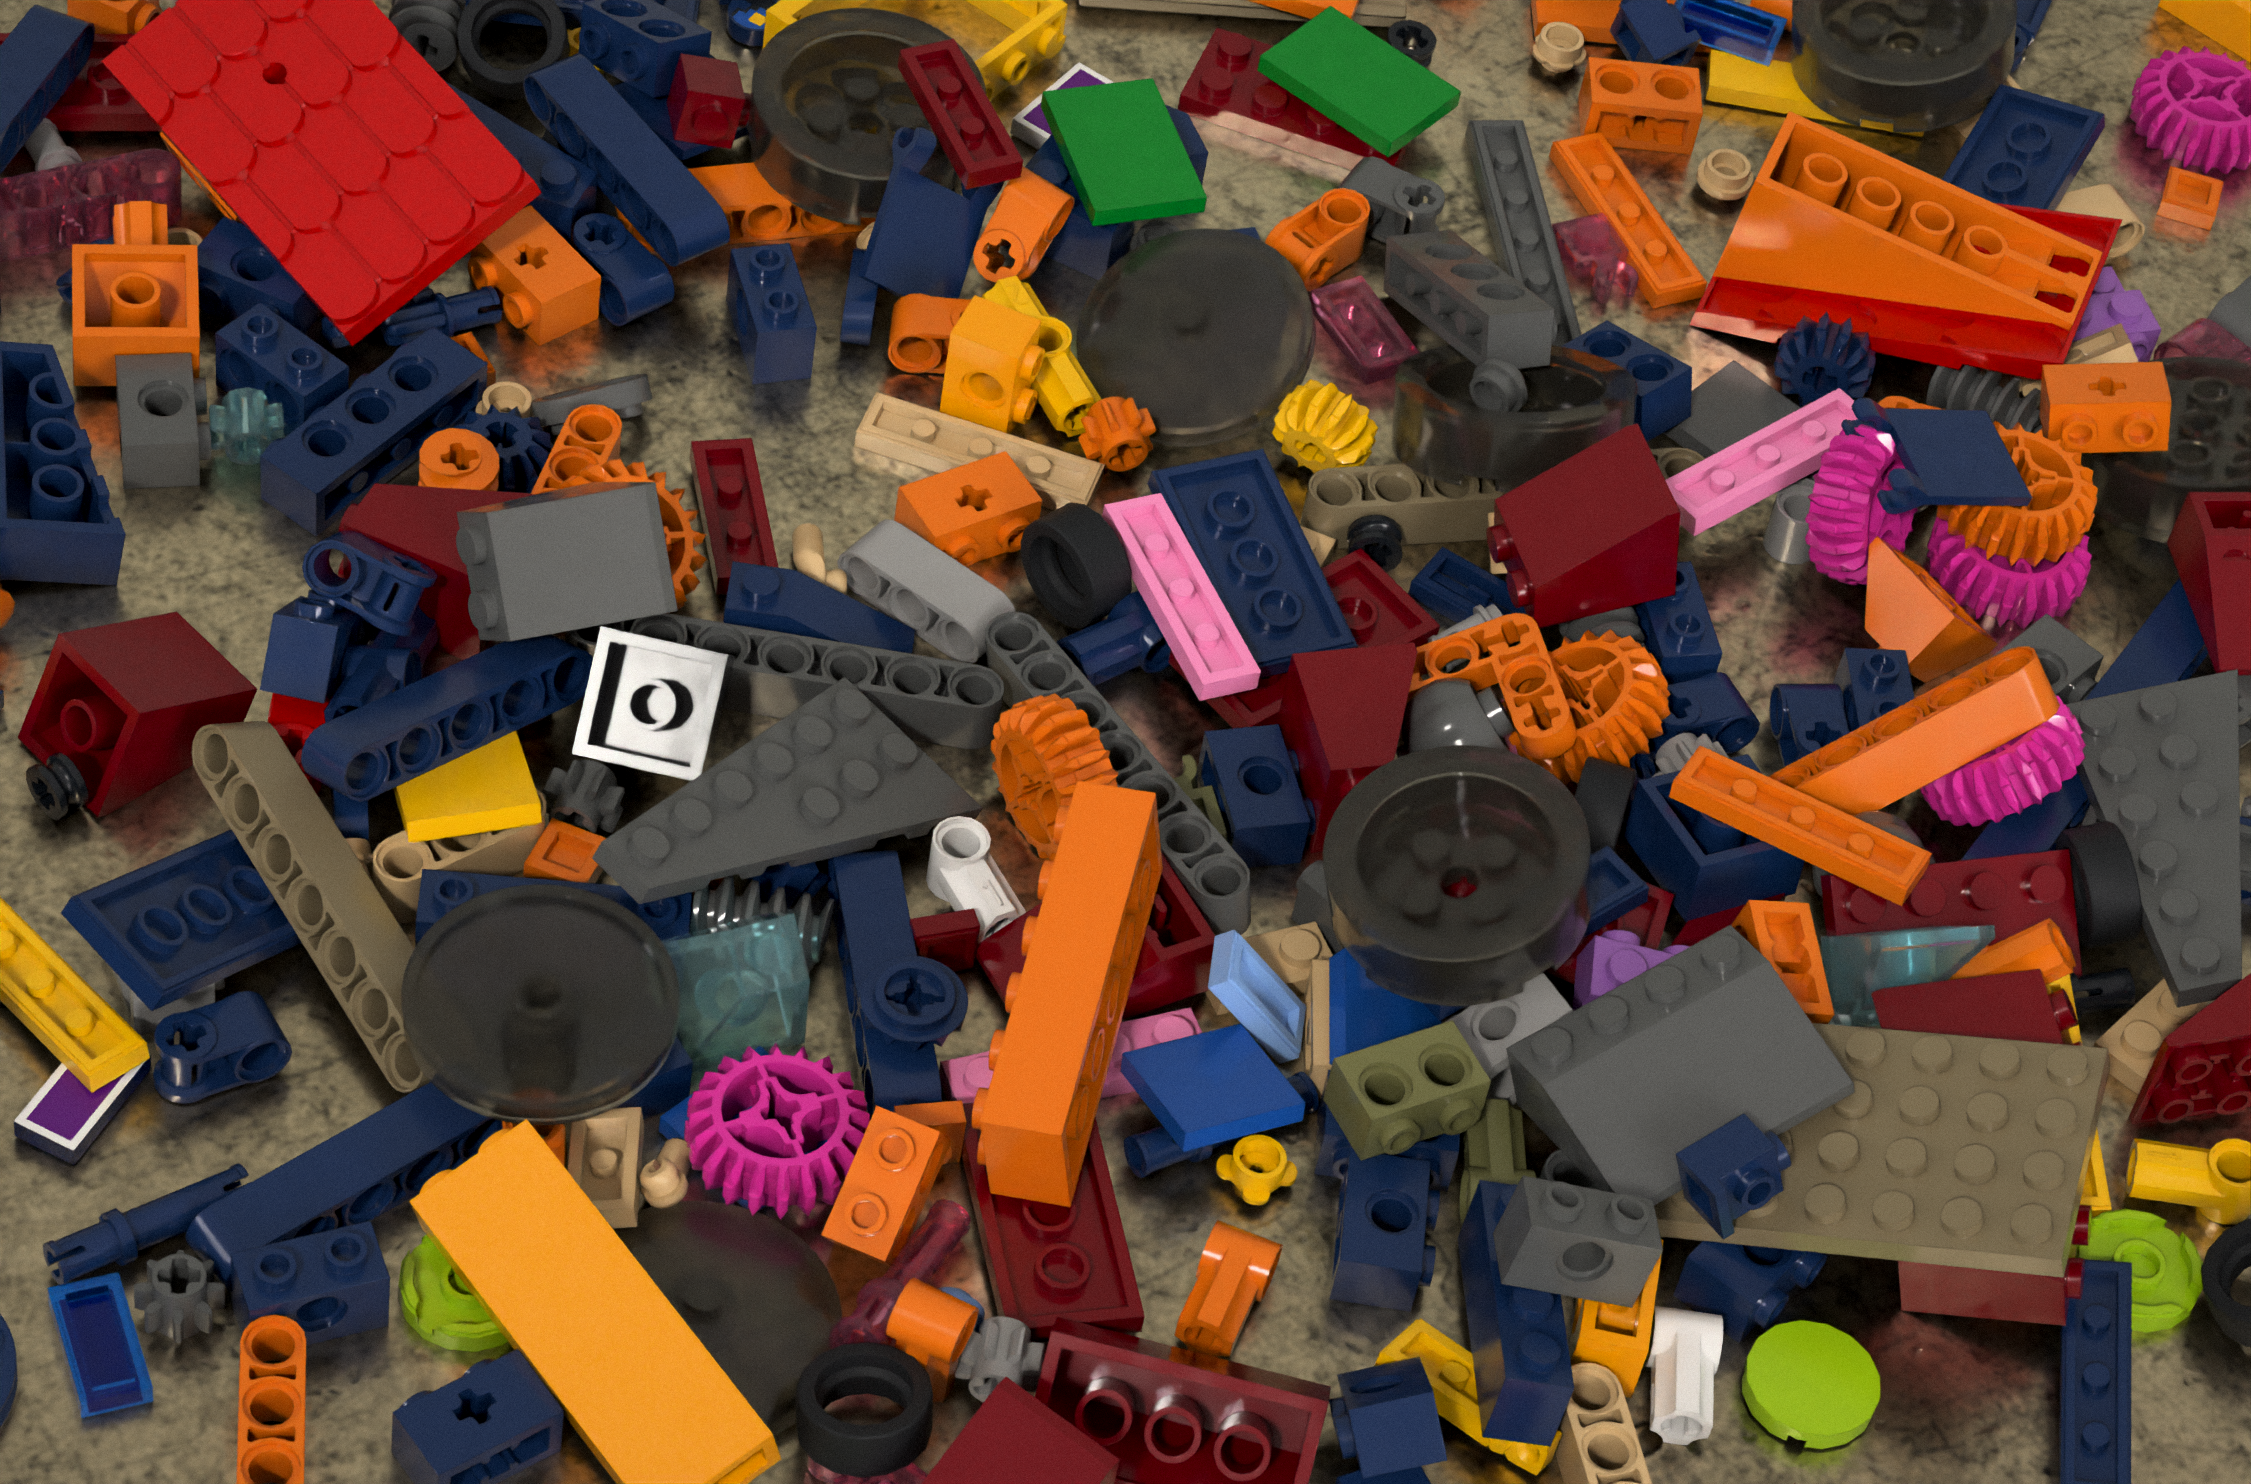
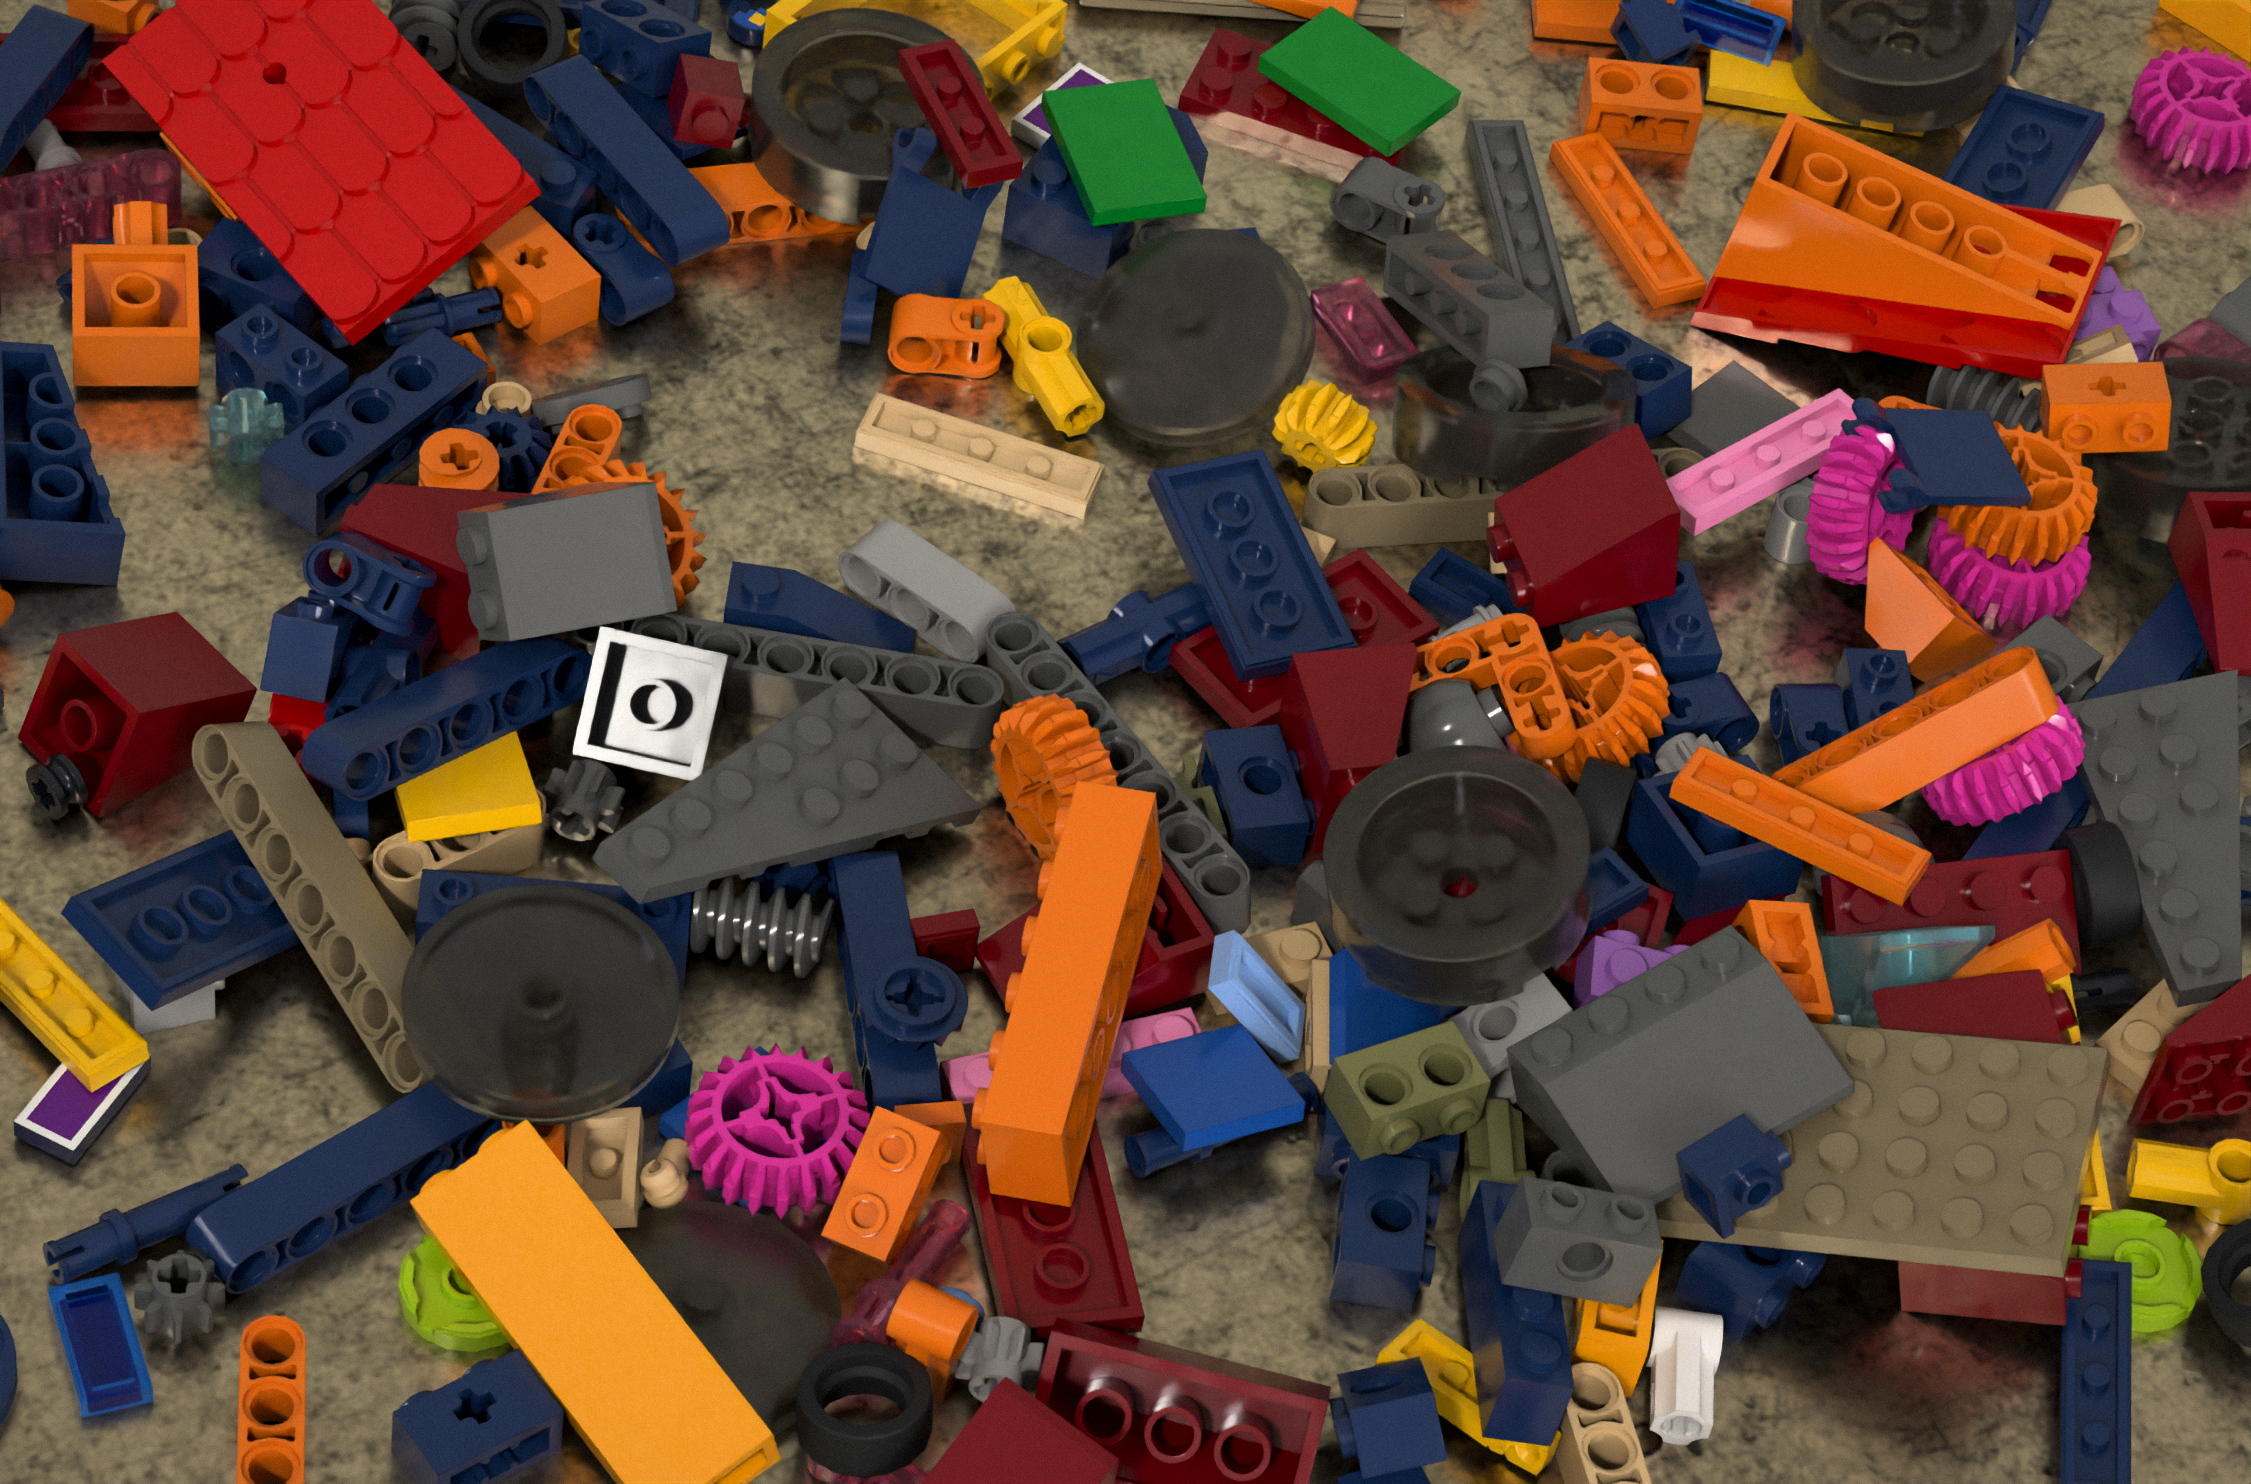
(159, 420): dark grey brick -> none
(224, 1043): dark blue piece -> none
(322, 1281): dark blue brick -> none
(564, 854): orange plate -> none
(731, 506): dark red plate -> none
(740, 988): clear light blue slope -> none
(771, 313): dark blue brick -> none
(810, 559): tan arm -> none
(968, 876): white piece -> none
(971, 508): orange brick -> none
(992, 366): light orange brick -> none
(1027, 220): orange piece -> none
(1075, 565): black tyre -> none
(1117, 433): orange gear -> none
(1182, 598): bright pink plate -> none
(1231, 1277): orange piece -> none
(1261, 1154): yellow plate -> none
(1323, 235): orange piece -> none
(1378, 530): black bush -> none
(1413, 34): black bush -> none
(1559, 47): tan plate -> none
(1595, 250): clear pink plate -> none
(1725, 175): tan plate -> none
(1811, 1384): lime tile -> none
(1823, 358): dark blue gear -> none
(2190, 198): orange tile -> none

